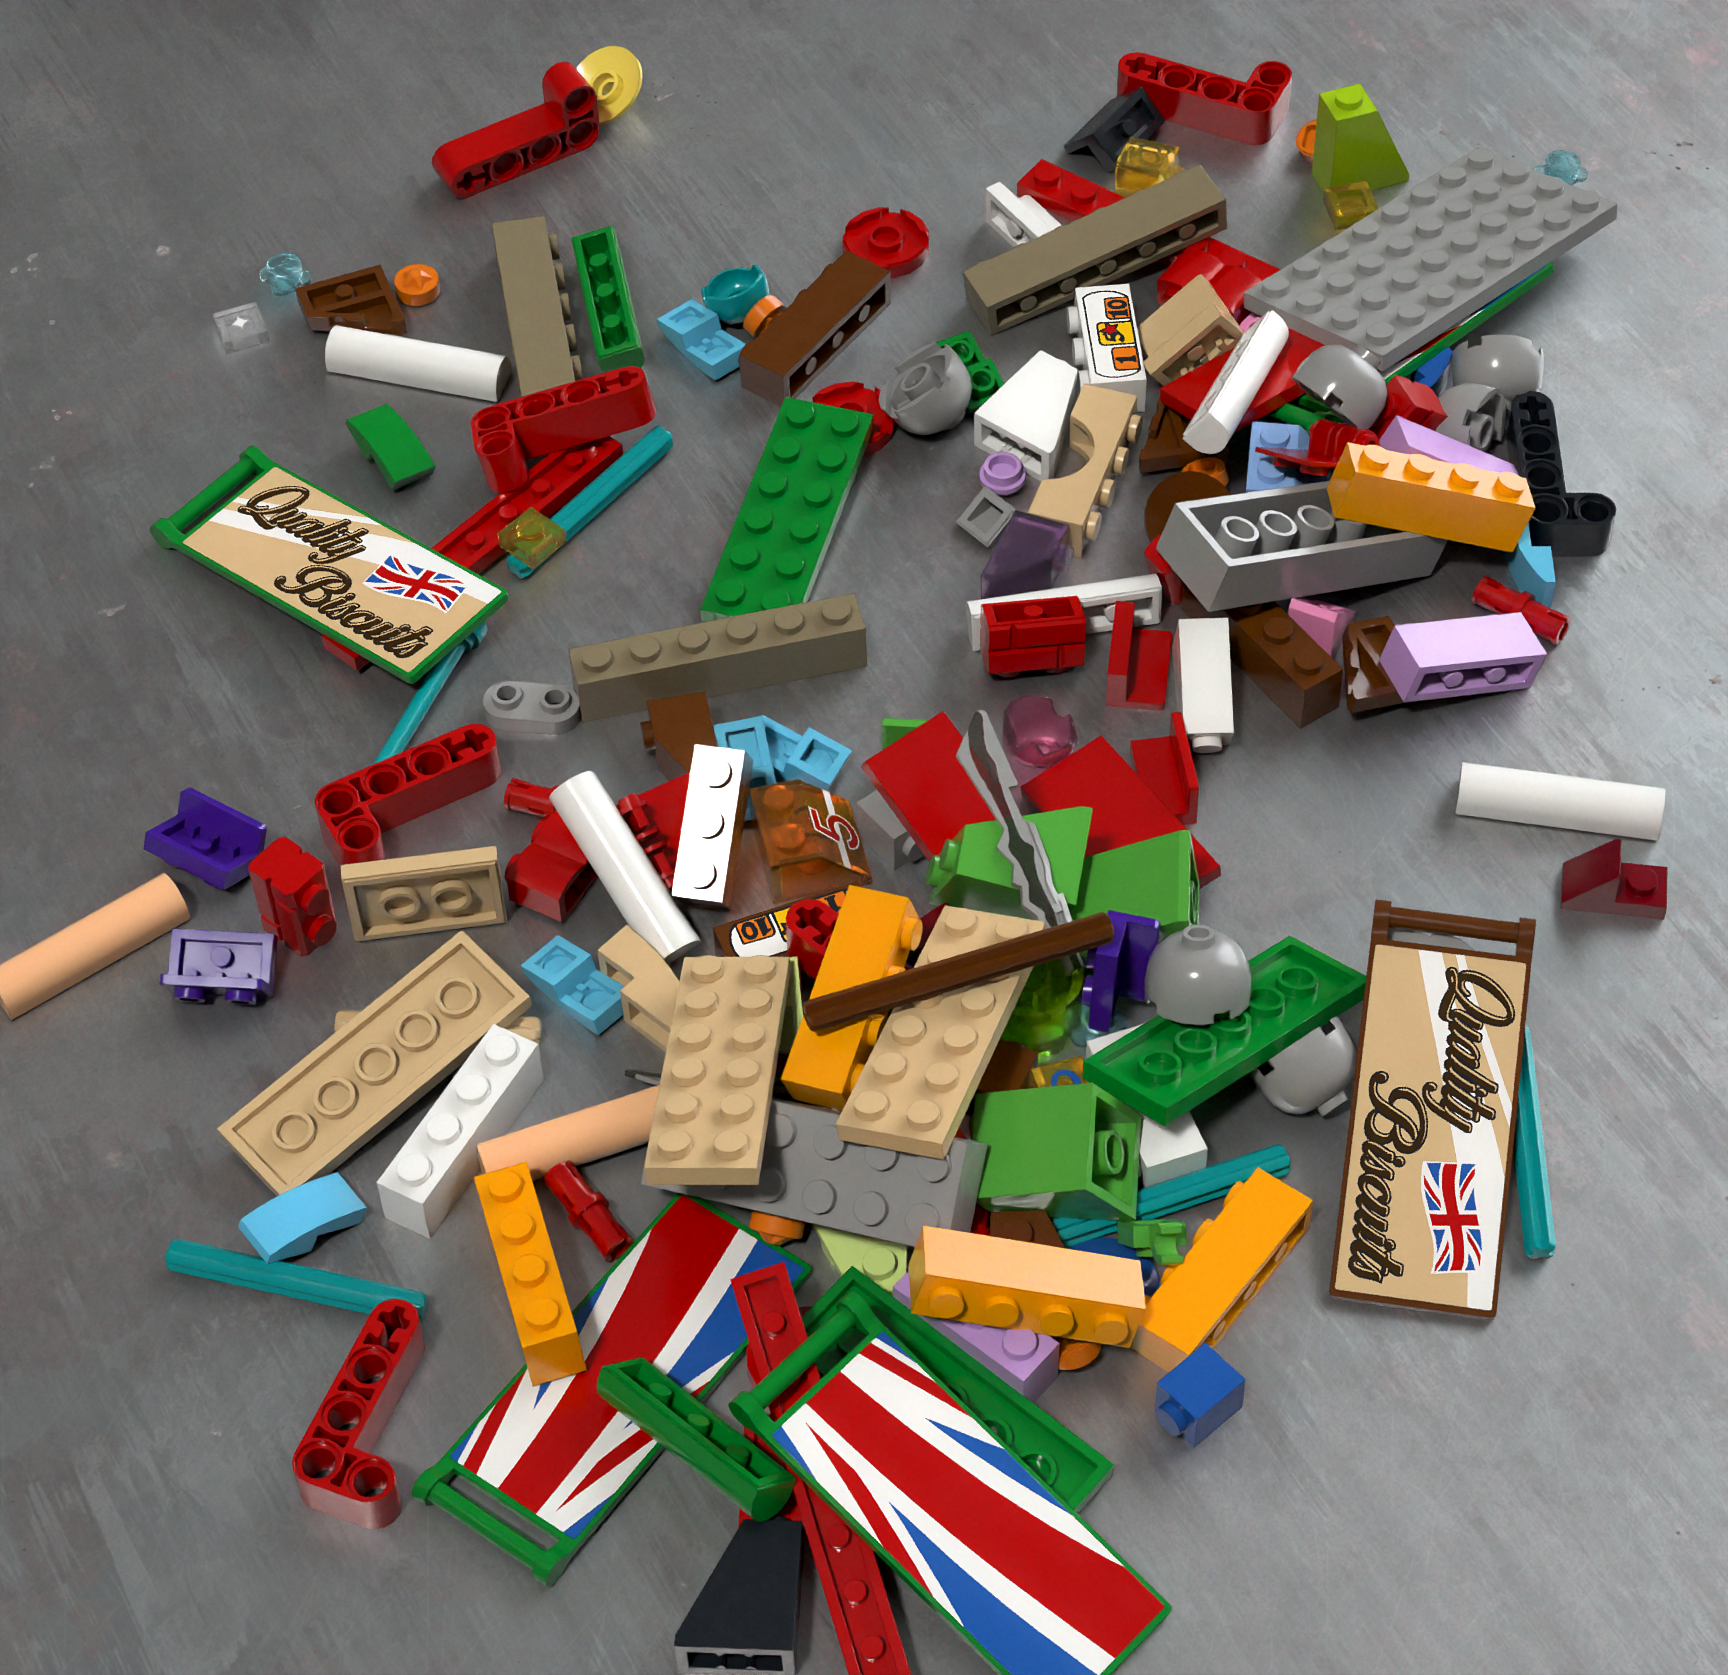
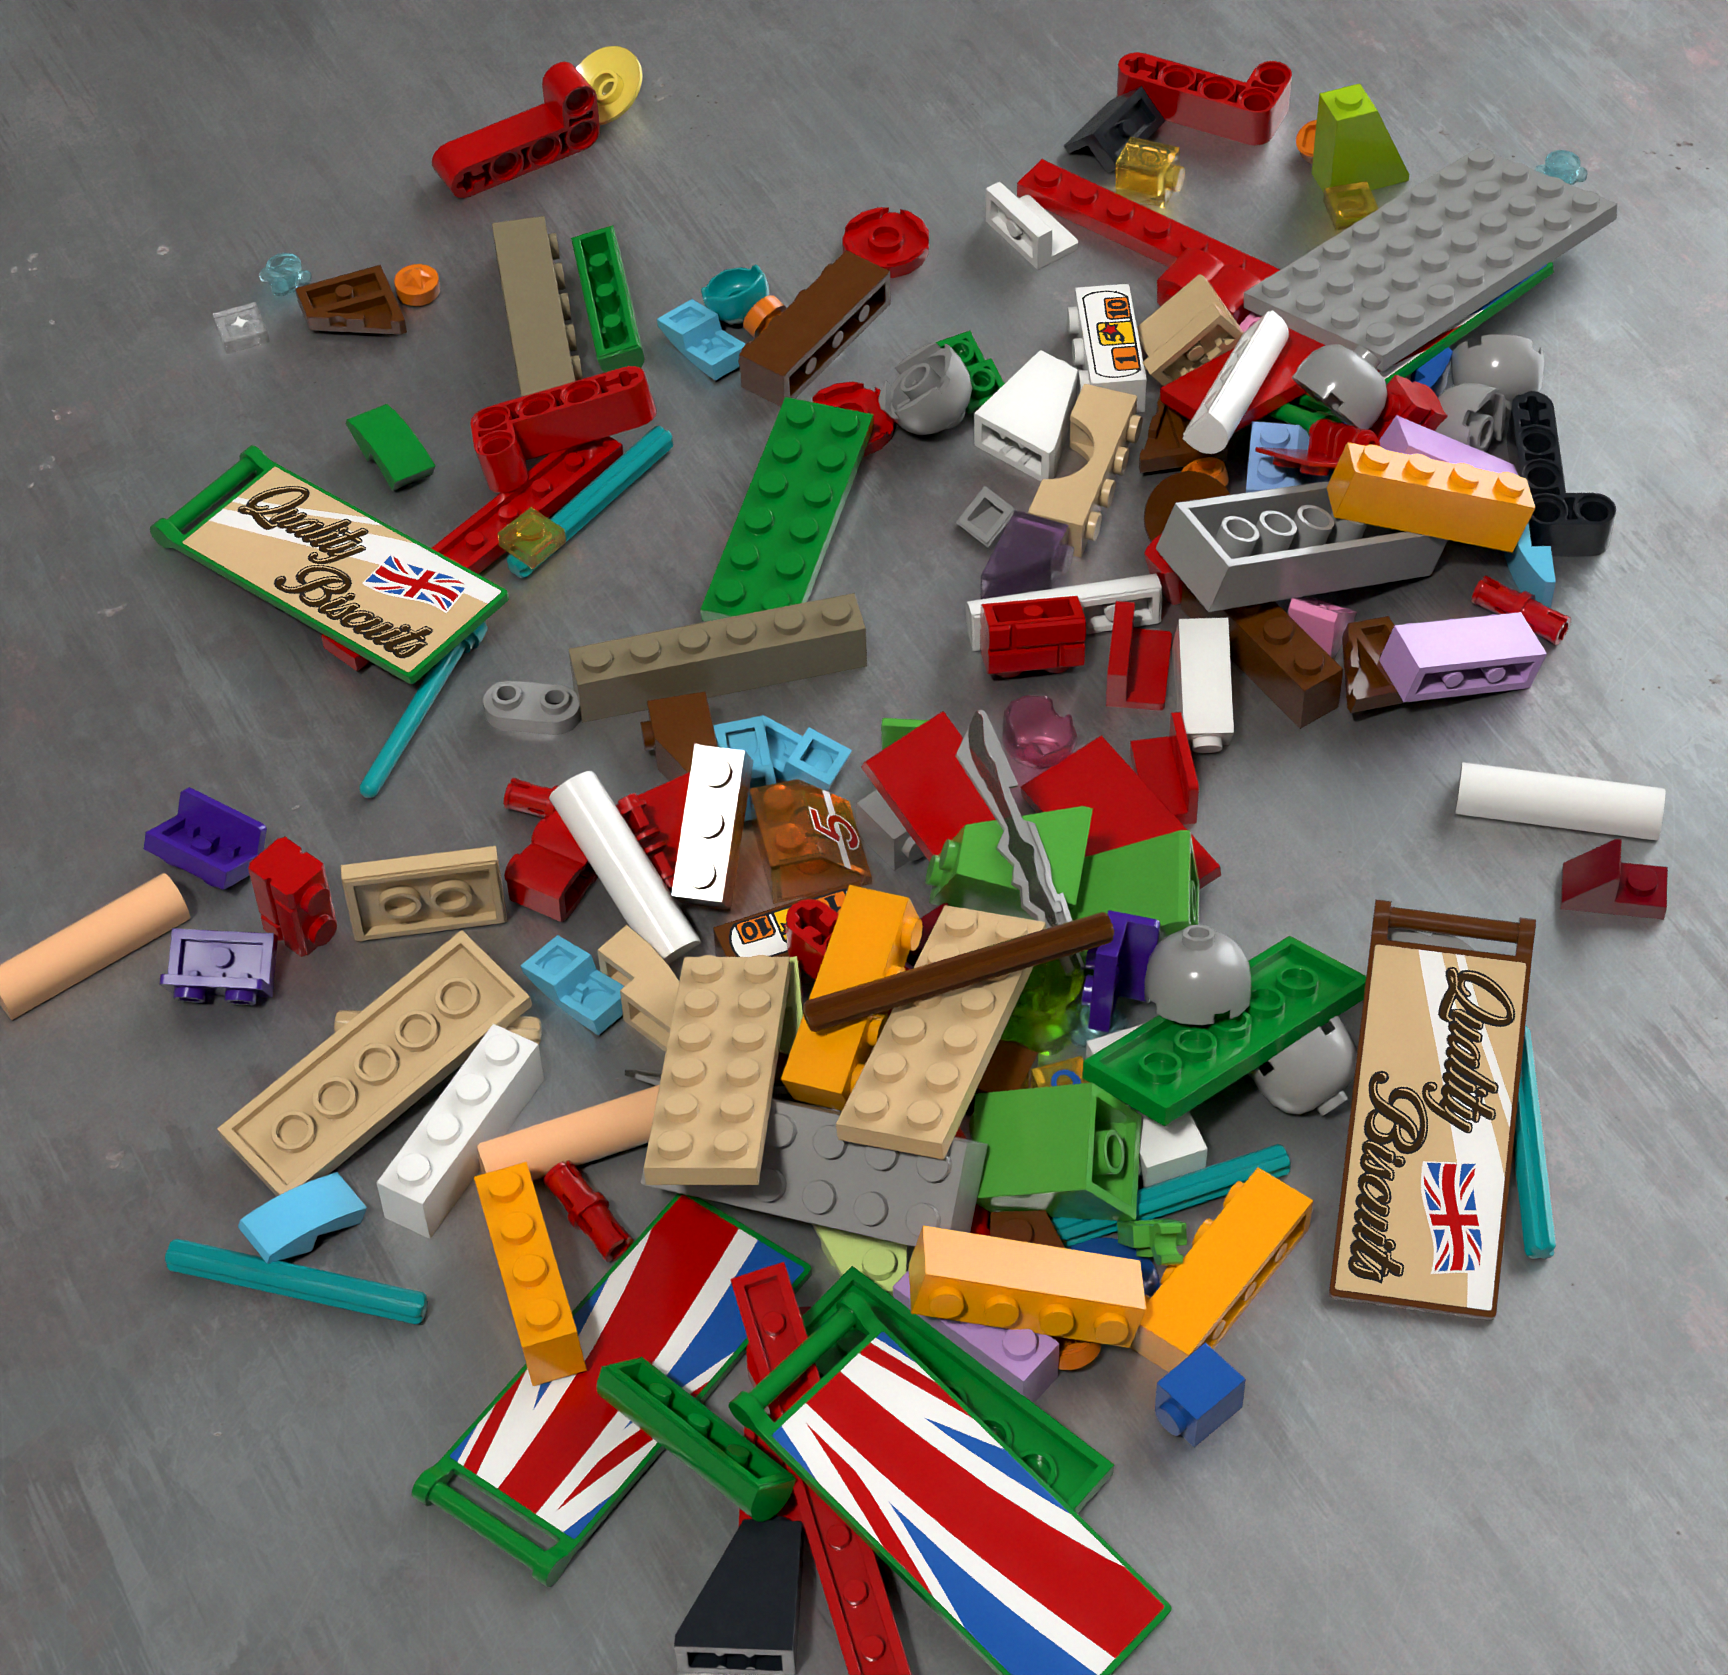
(370, 1408): red beam -> none
(403, 788): red beam -> none
(417, 363): white brick -> none
(776, 1228): orange tile -> none
(1002, 473): lavender plate -> none
(1095, 249): dark tan brick -> none

